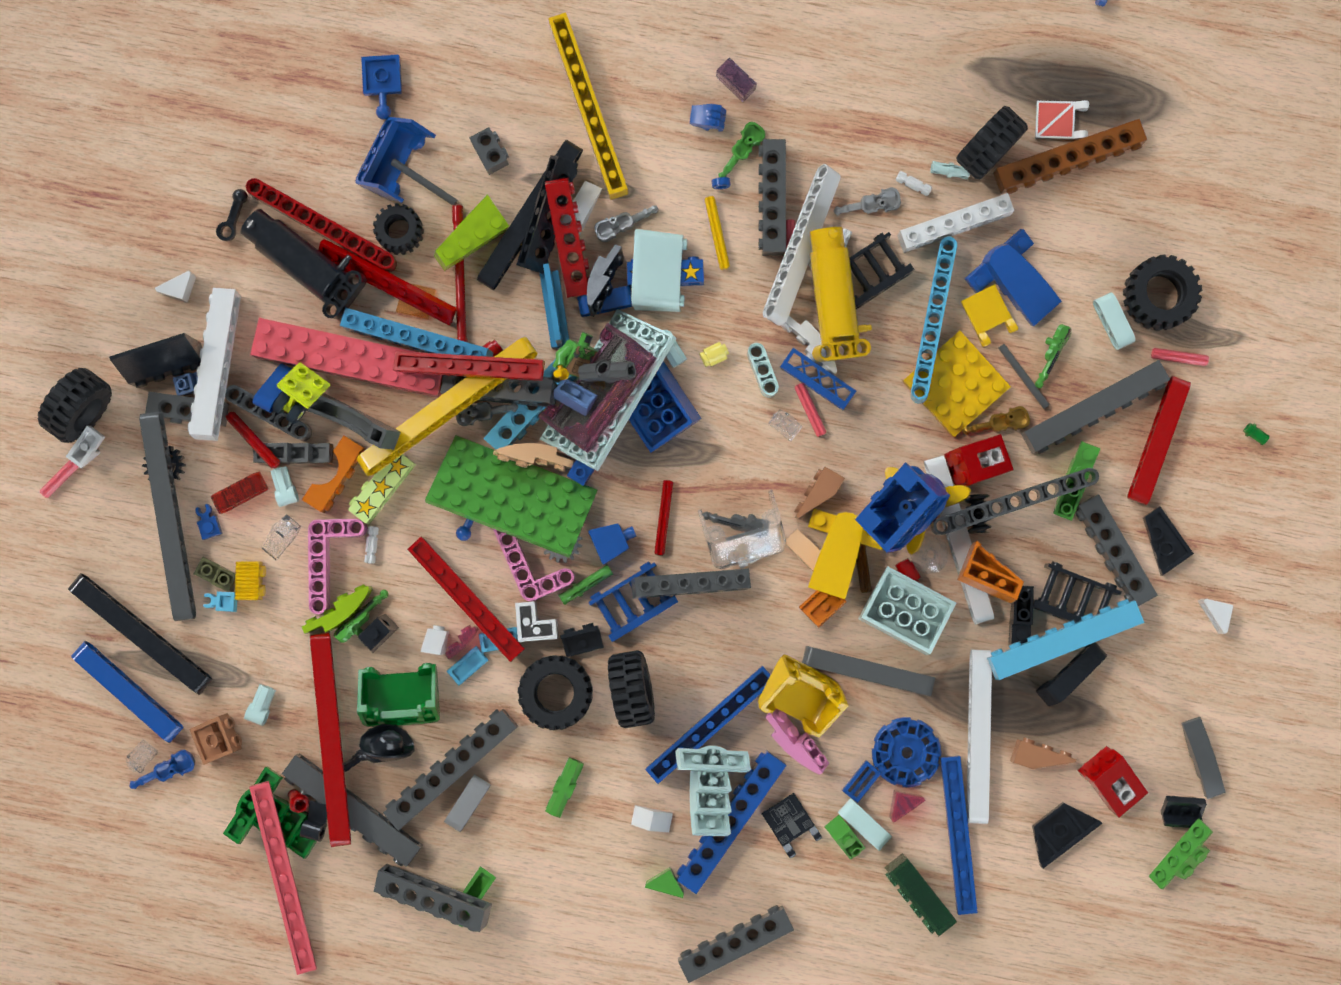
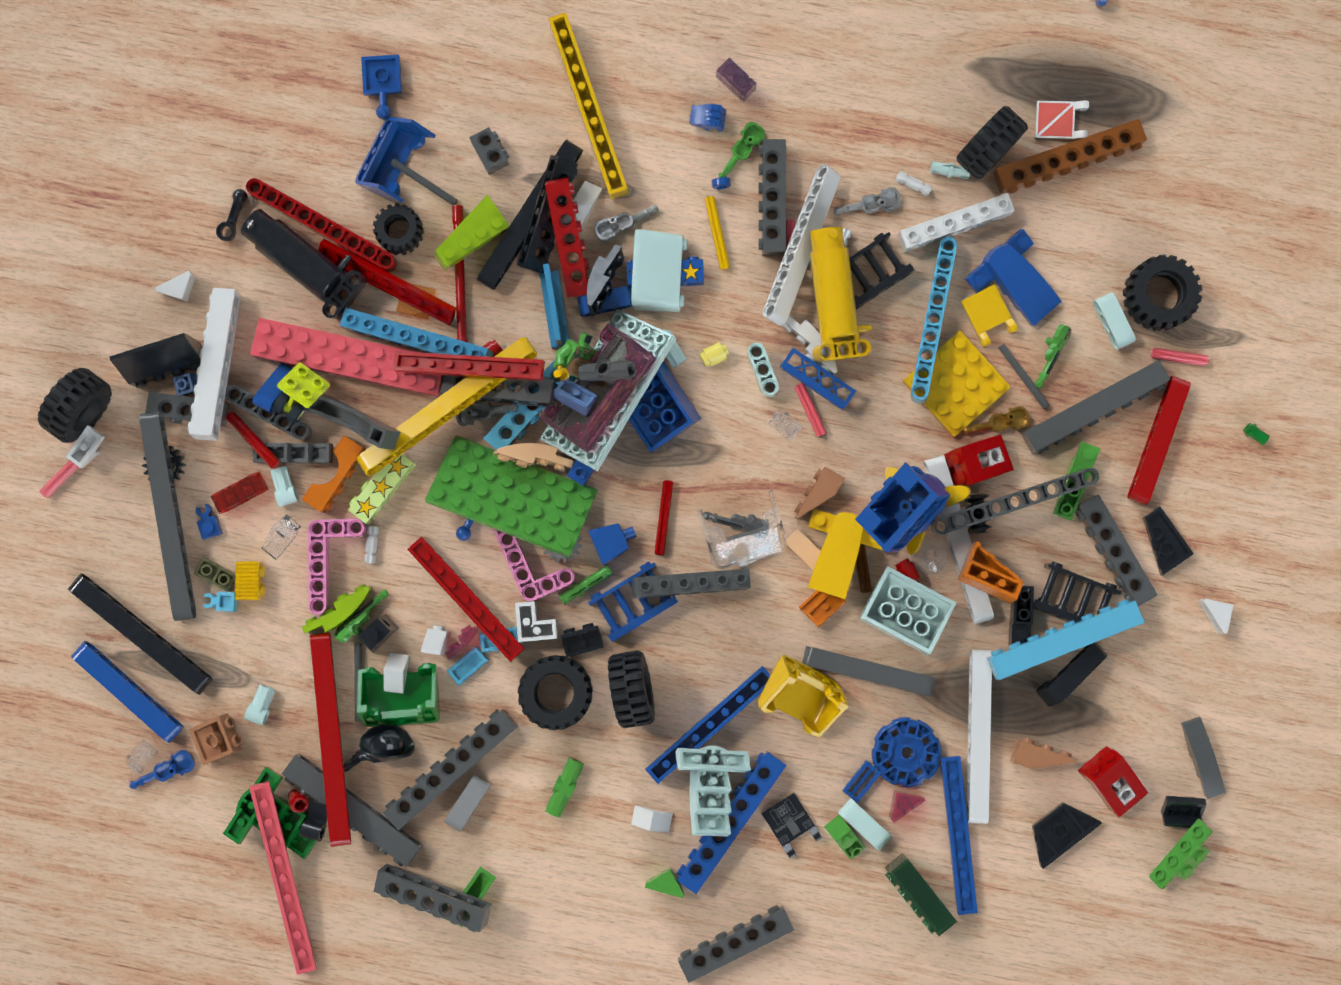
(357, 665): none -> dark grey bar
(395, 673): none -> white slope
(798, 746): bright pink slope -> none

